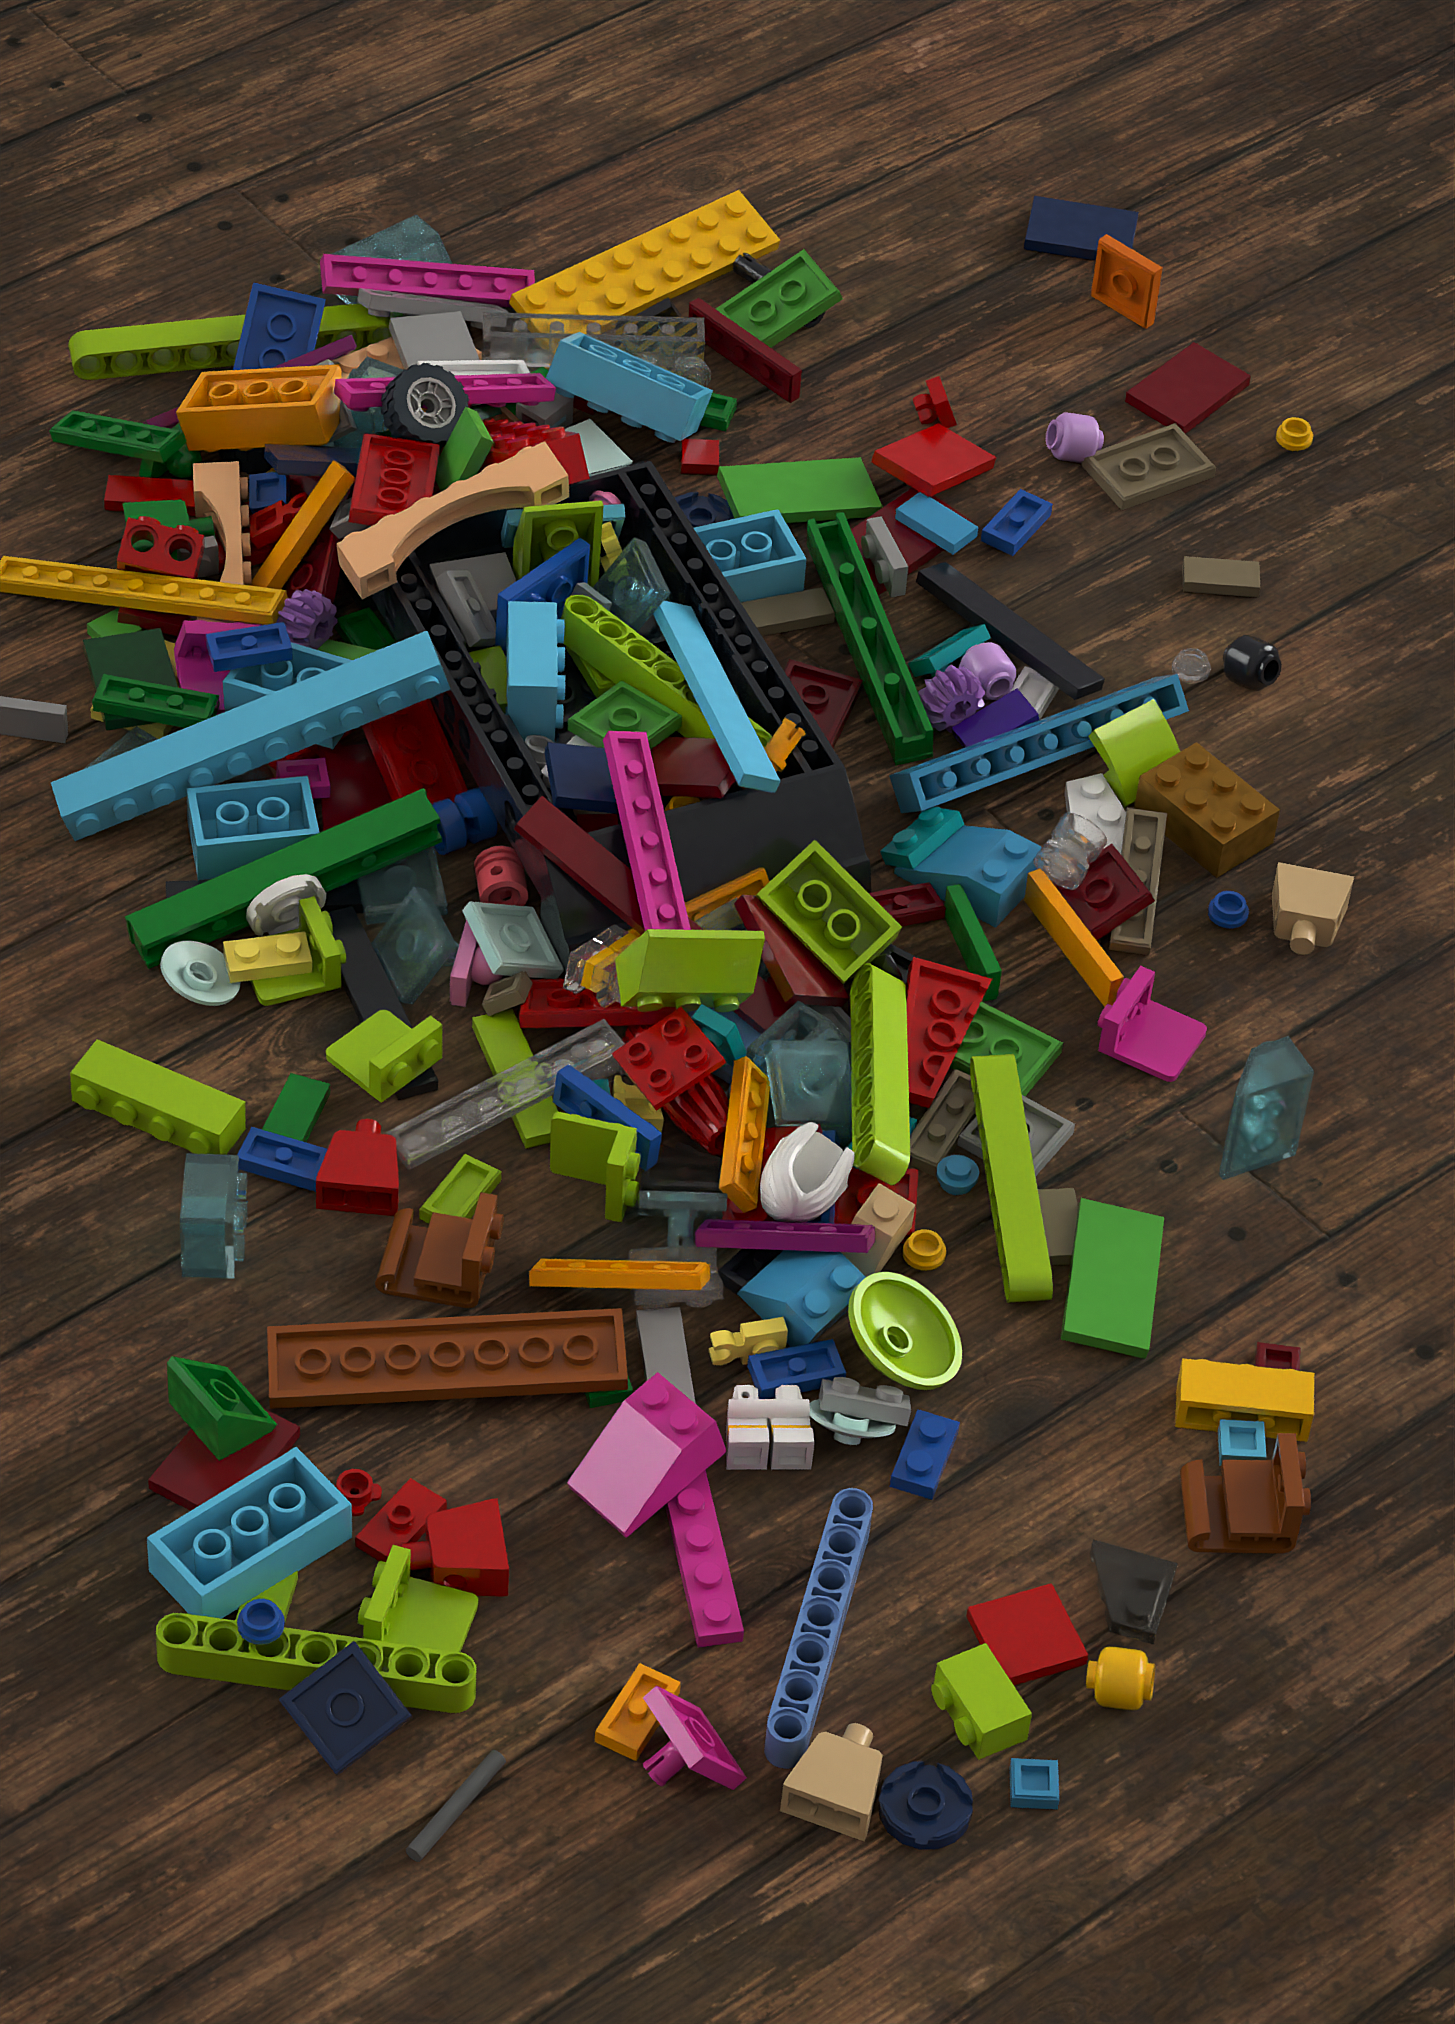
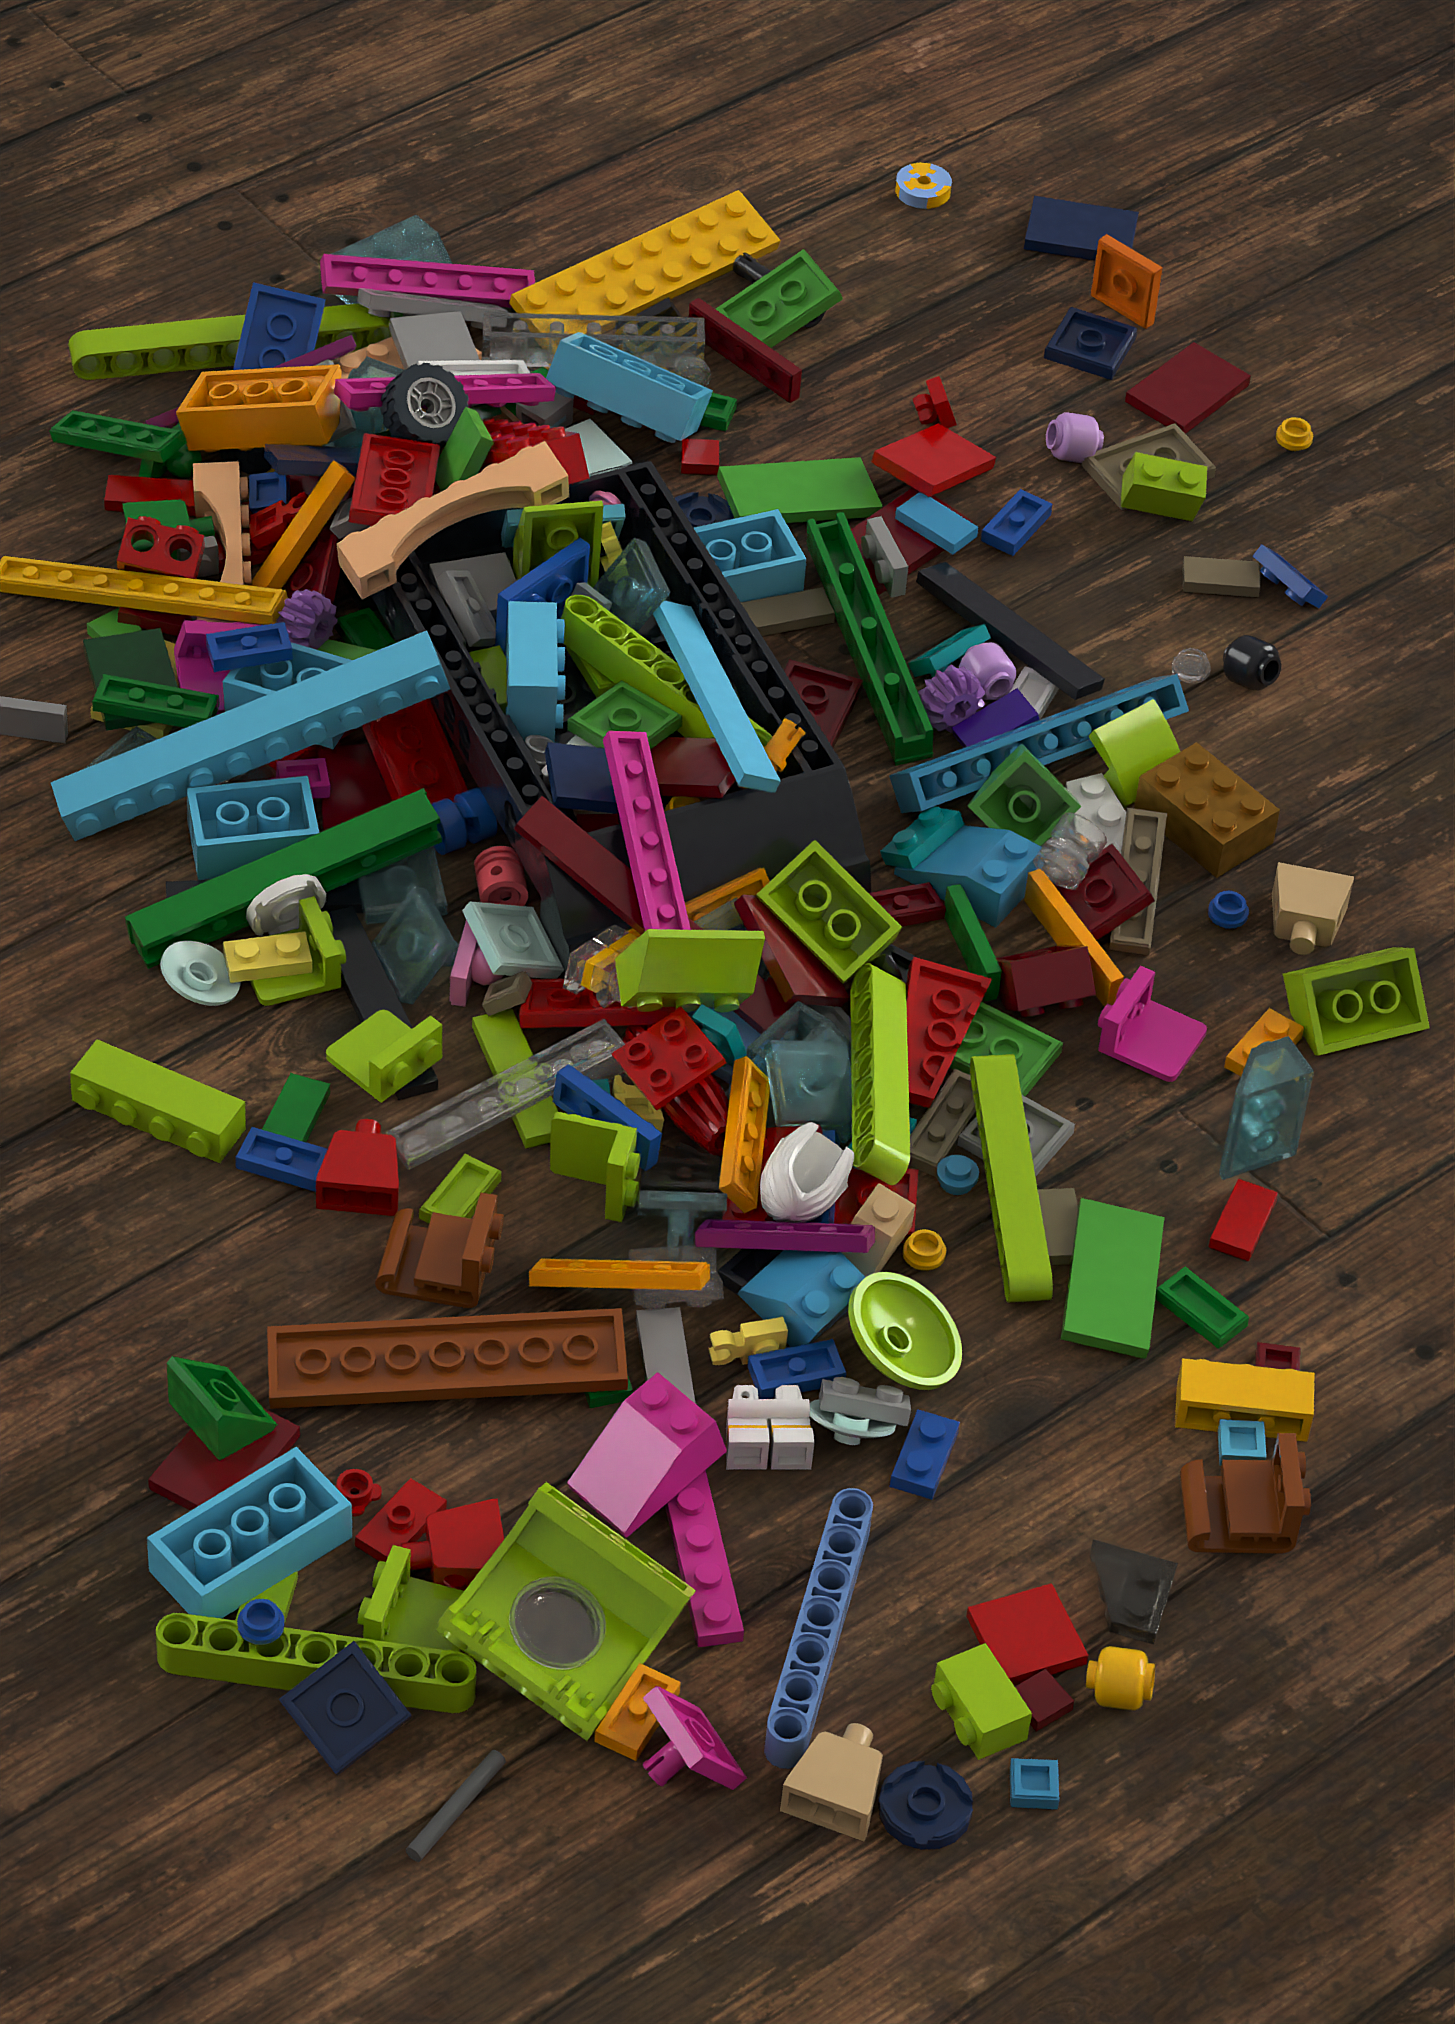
(212, 1216): clear light blue brick -> none
(565, 1610): none -> lime panel
(923, 185): none -> piece
(1023, 798): none -> bright green slope
(1044, 978): none -> dark red slope
(1044, 1699): none -> dark red tile
(1090, 343): none -> dark blue tile
(1164, 486): none -> lime brick
(1201, 1307): none -> green tile
(1243, 1220): none -> red tile
(1268, 1028): none -> light orange plate
(1278, 569): none -> blue plate
(1358, 999): none -> lime slope

